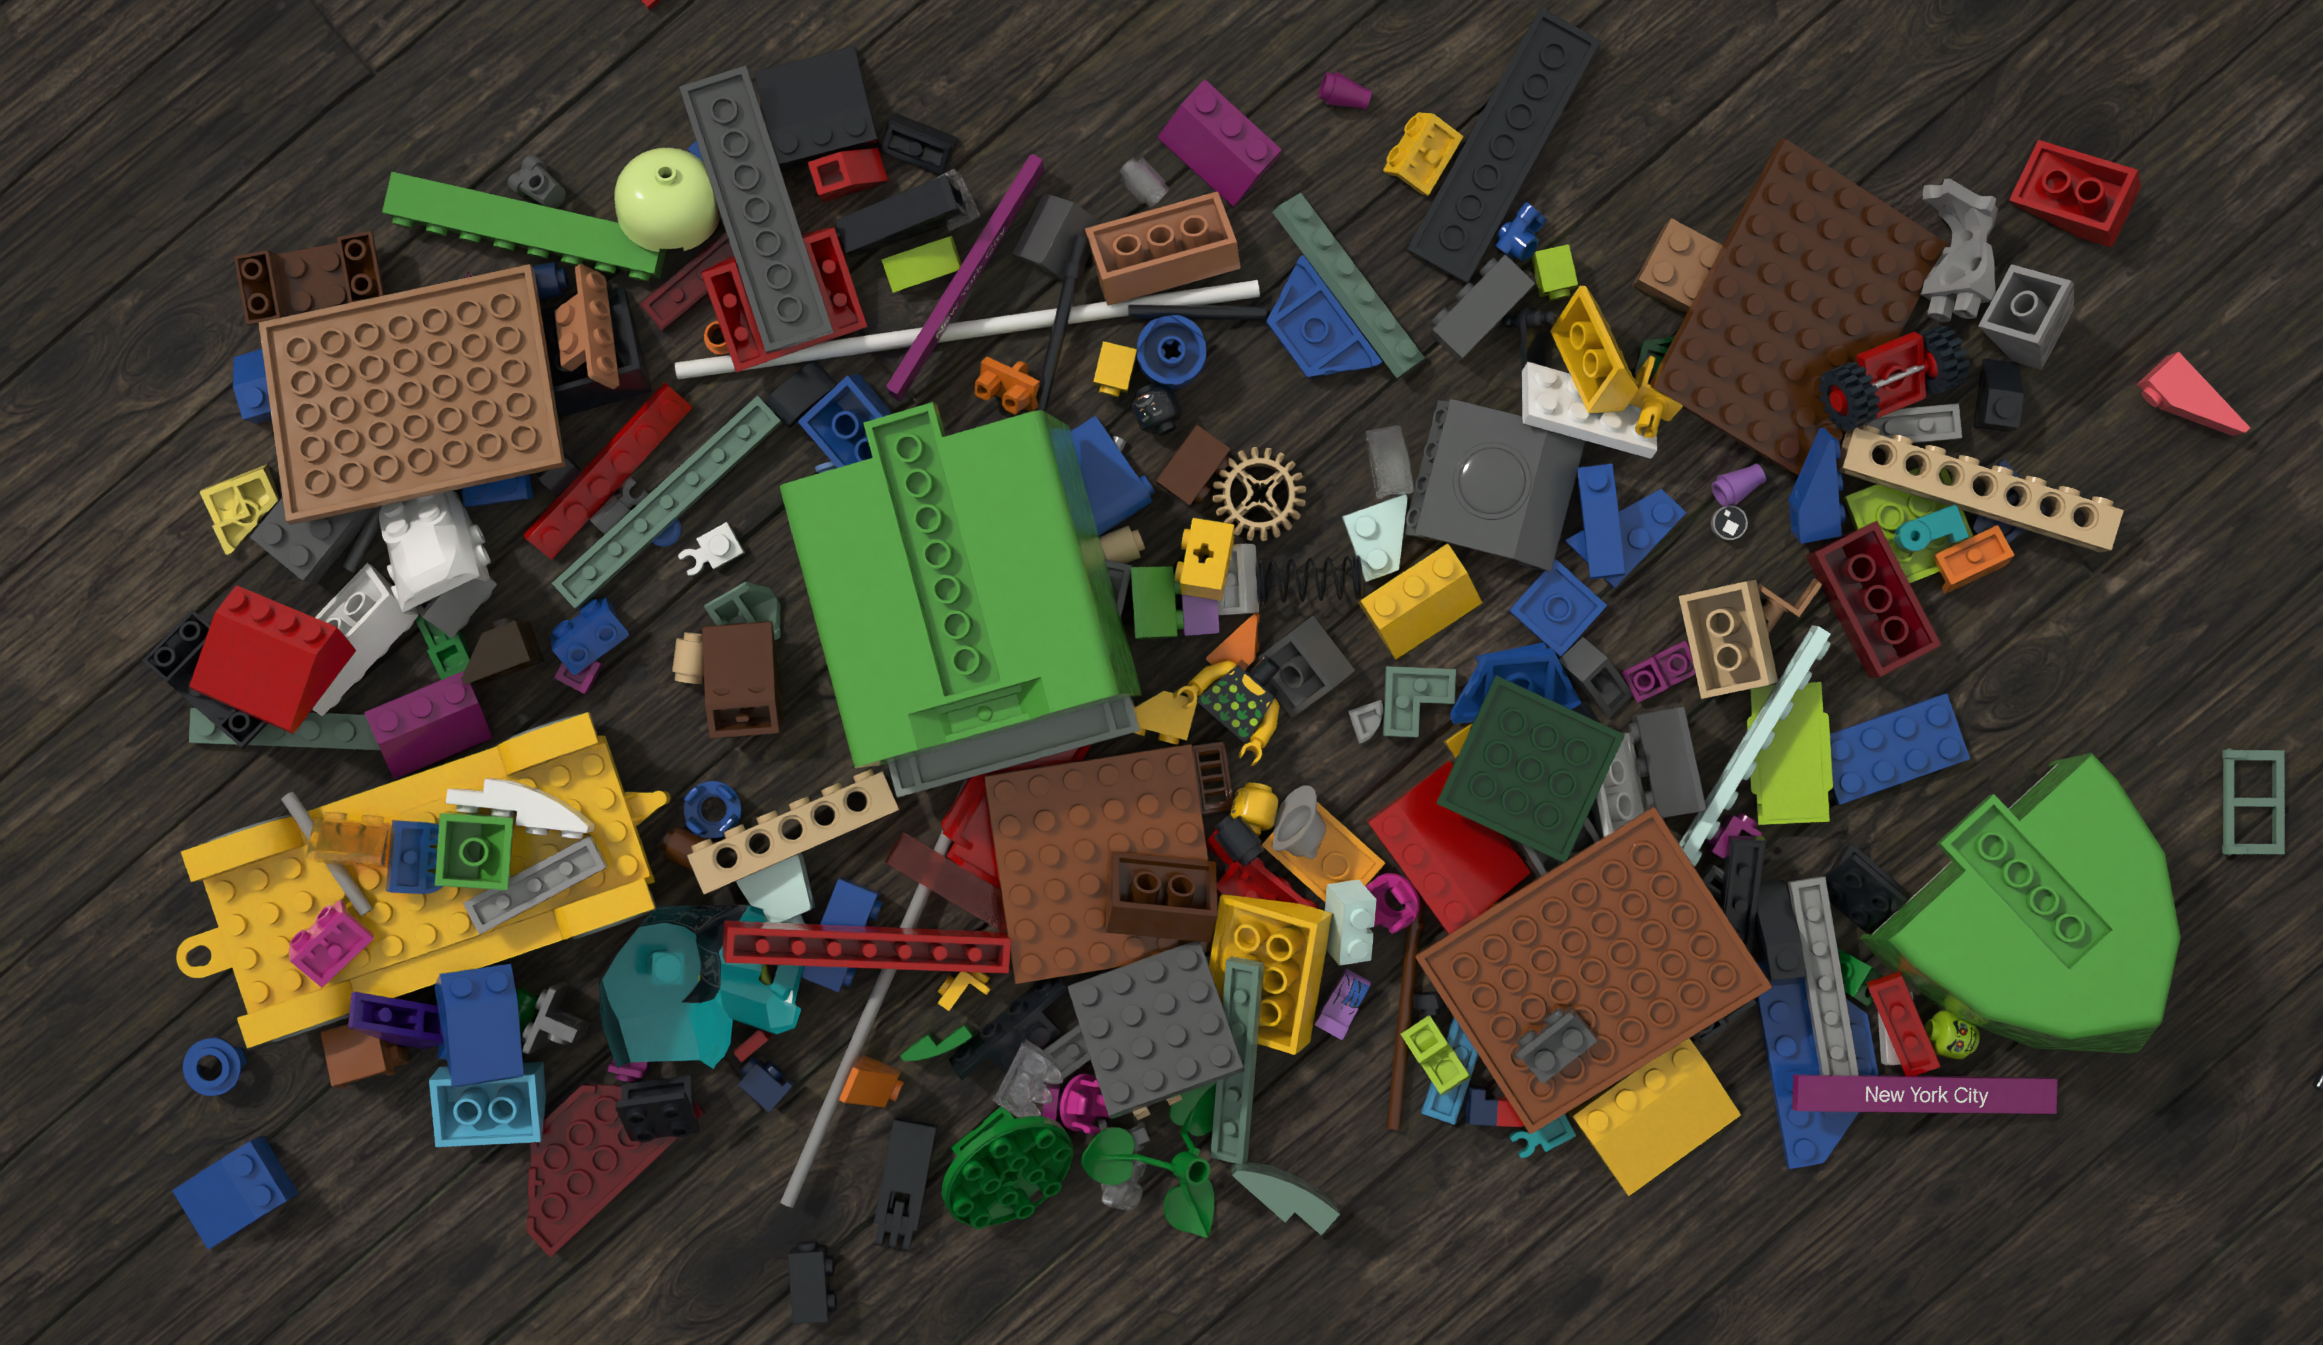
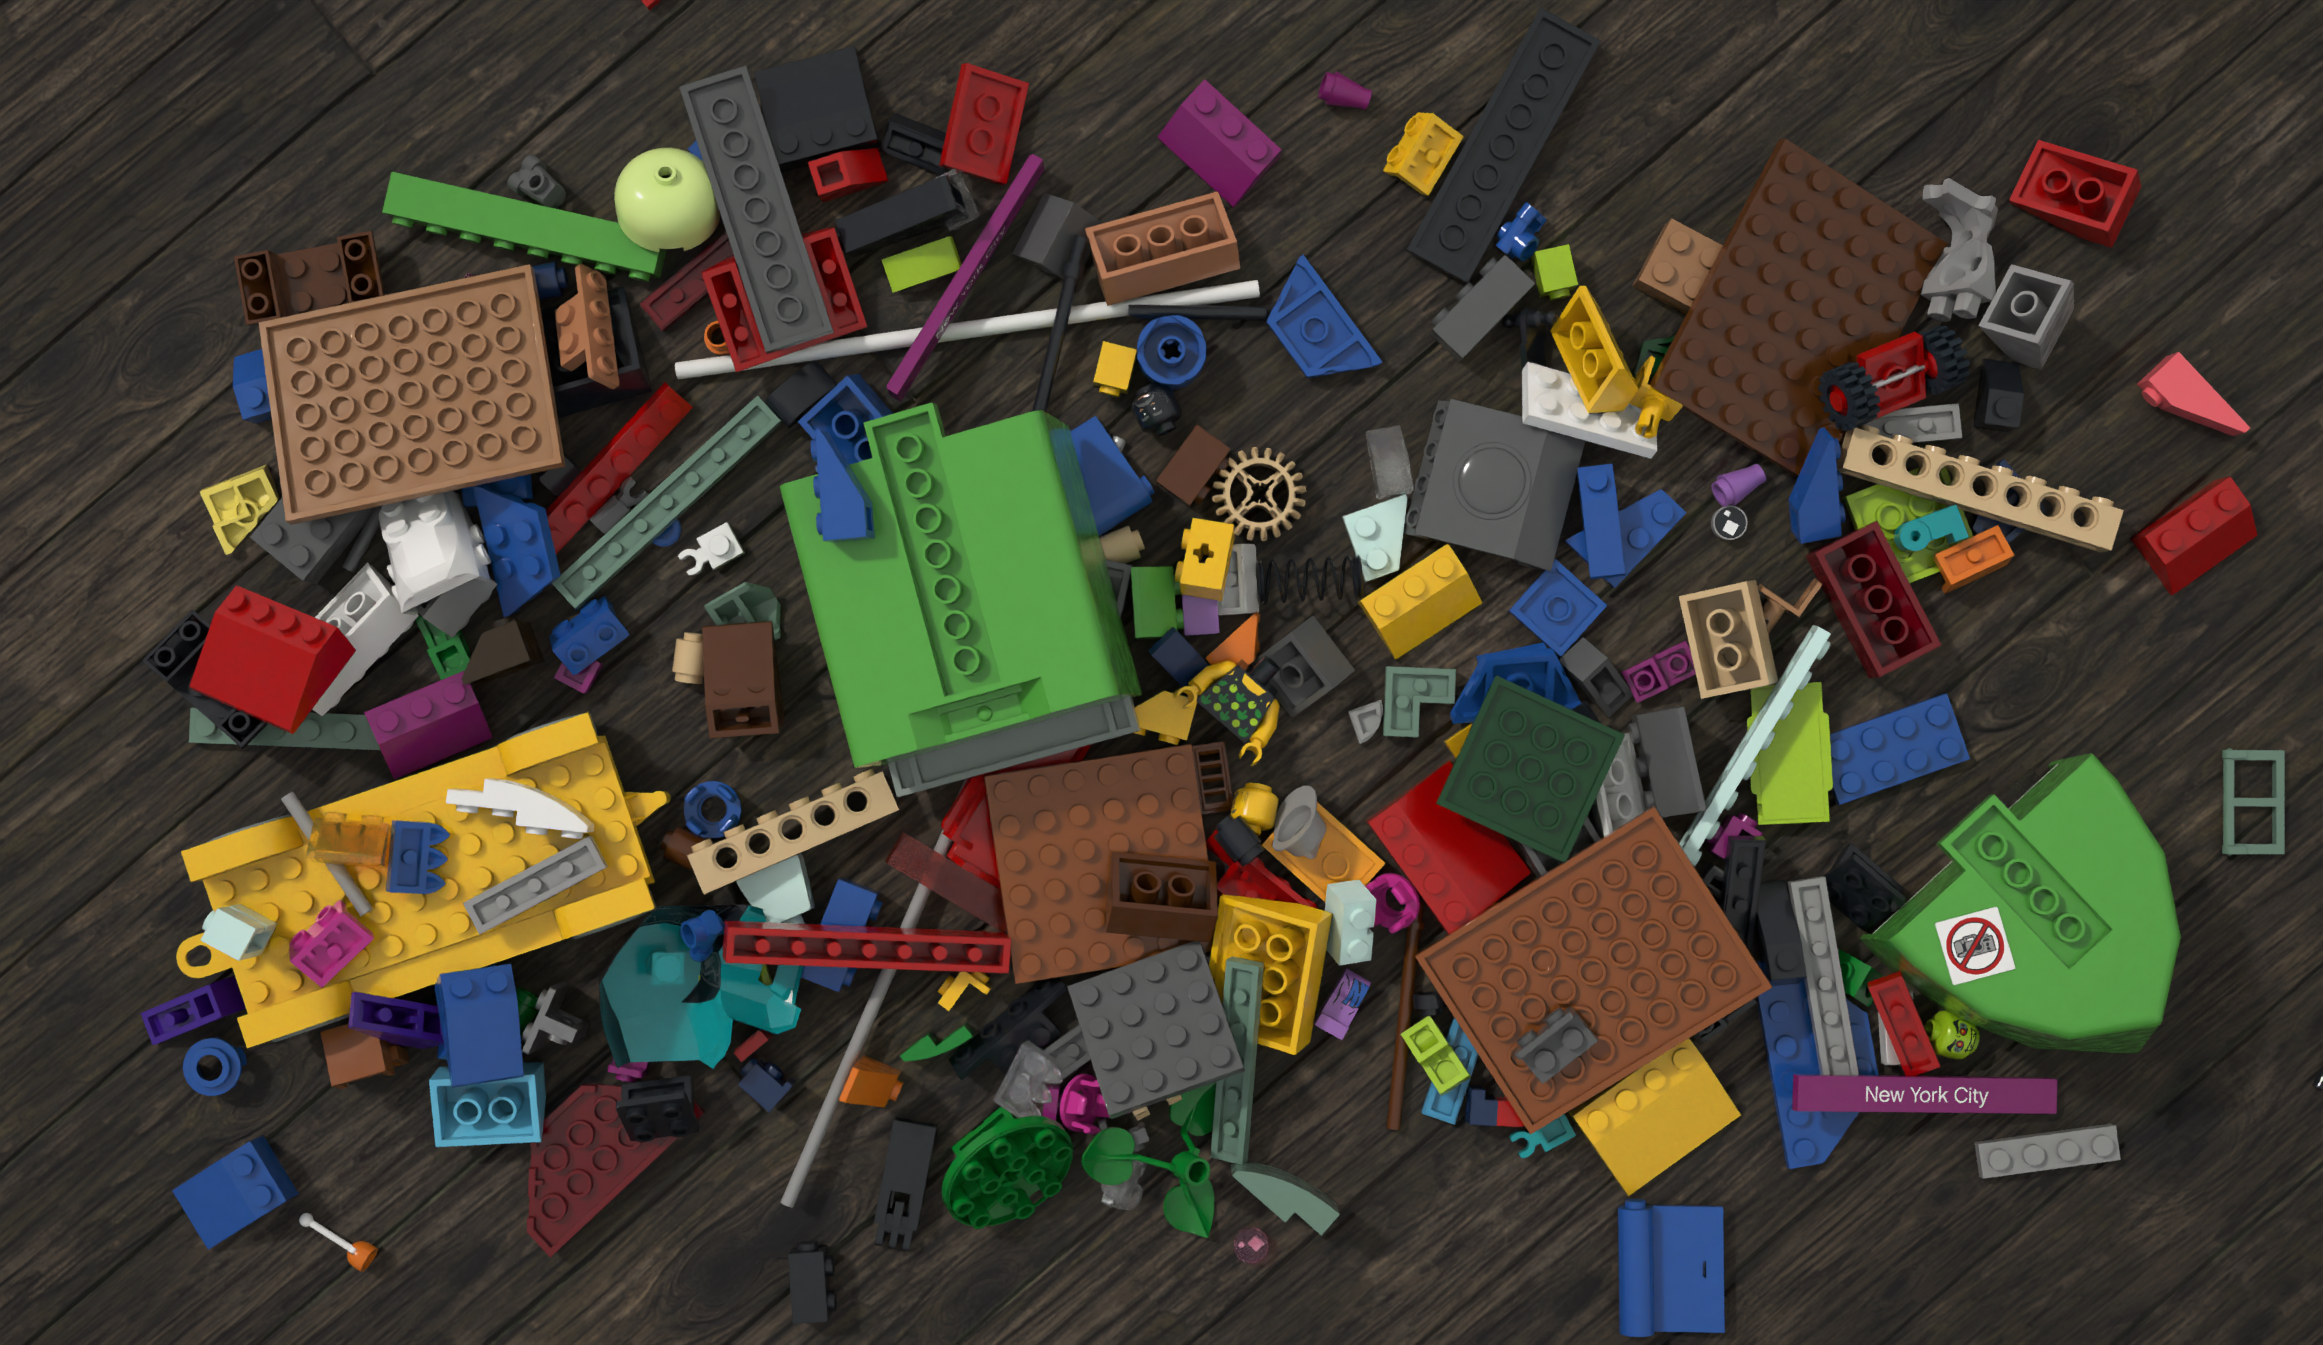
(193, 1010): none -> dark purple slope
(237, 931): none -> light aqua piece
(358, 1254): none -> hinge
(474, 850): bright green slope -> none
(517, 546): none -> blue wing
(701, 933): none -> blue plate
(843, 501): none -> blue slope
(984, 124): none -> red plate
(1009, 383): orange hips -> none
(1143, 181): clear brick -> none
(1178, 657): none -> dark blue slope
(1251, 1245): none -> clear pink tile
(1348, 285): sand green plate -> none
(1663, 1267): none -> blue door
(1975, 945): none -> sticker
(2047, 1151): none -> light grey plate
(2197, 534): none -> red slope

